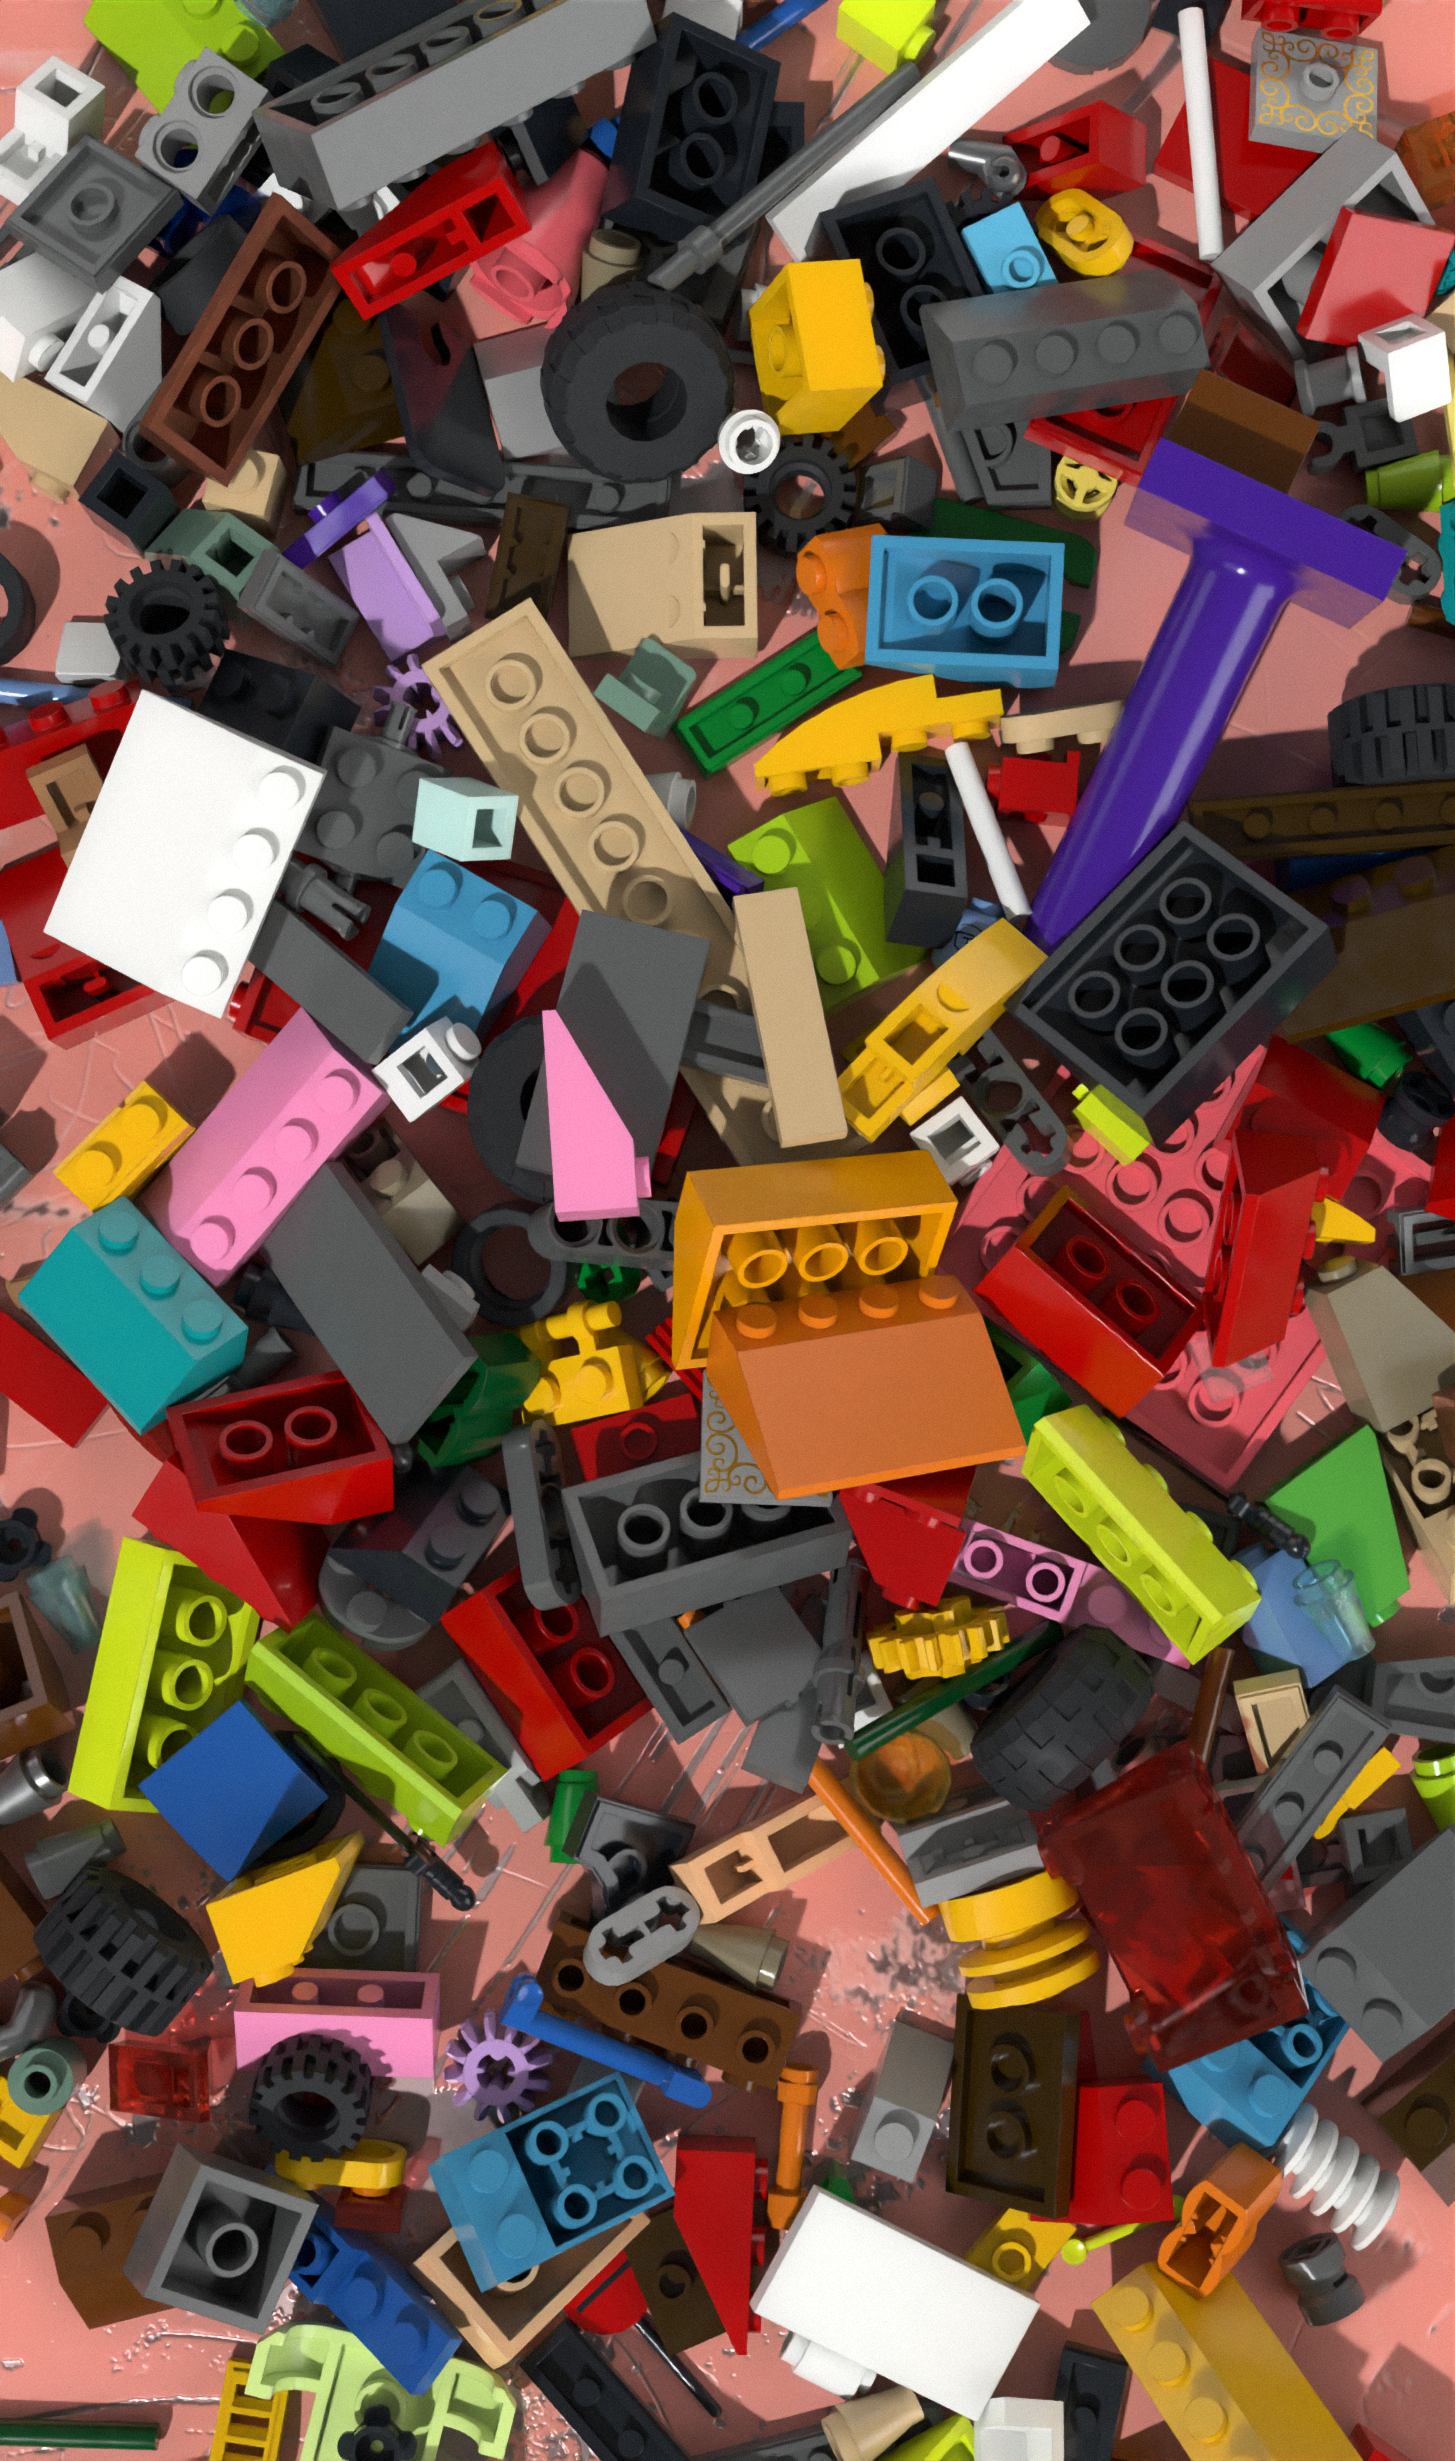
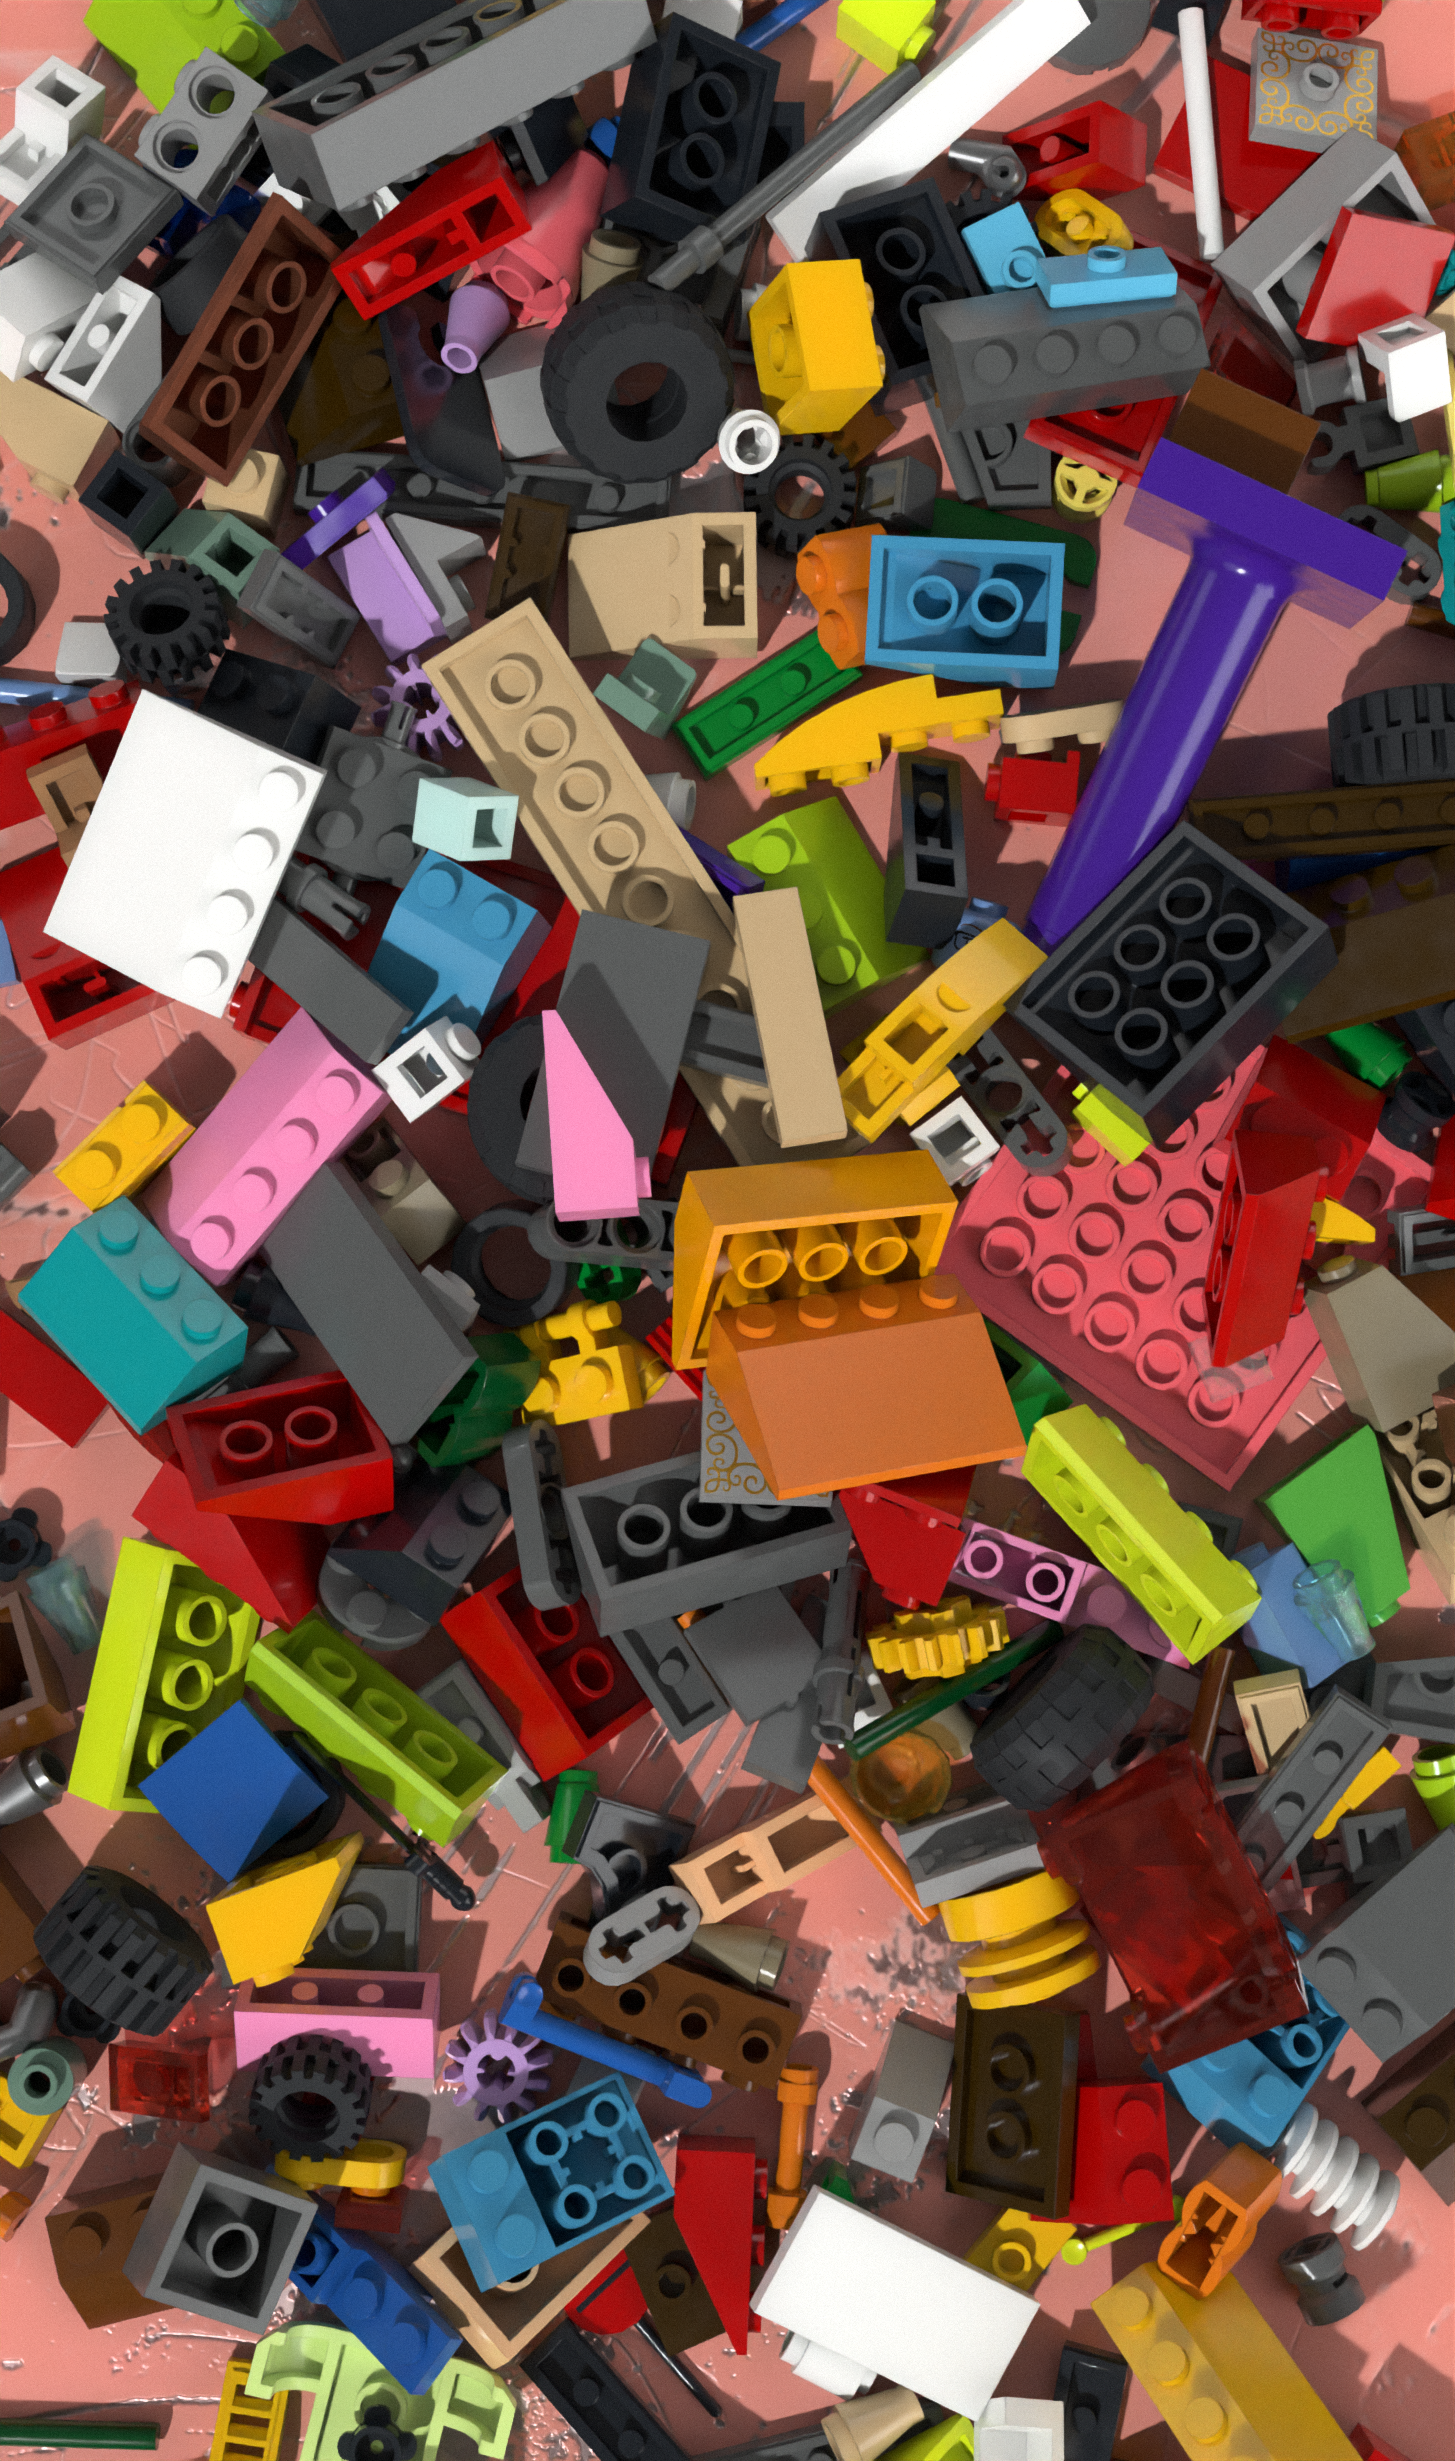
(65, 1855): dark grey cone -> none
(474, 323): none -> lavender cone
(637, 1438): red plate -> none
(988, 832): white bar -> none
(1092, 1302): red slope -> none
(1106, 276): none -> medium azure plate
(1256, 1517): black sword -> none

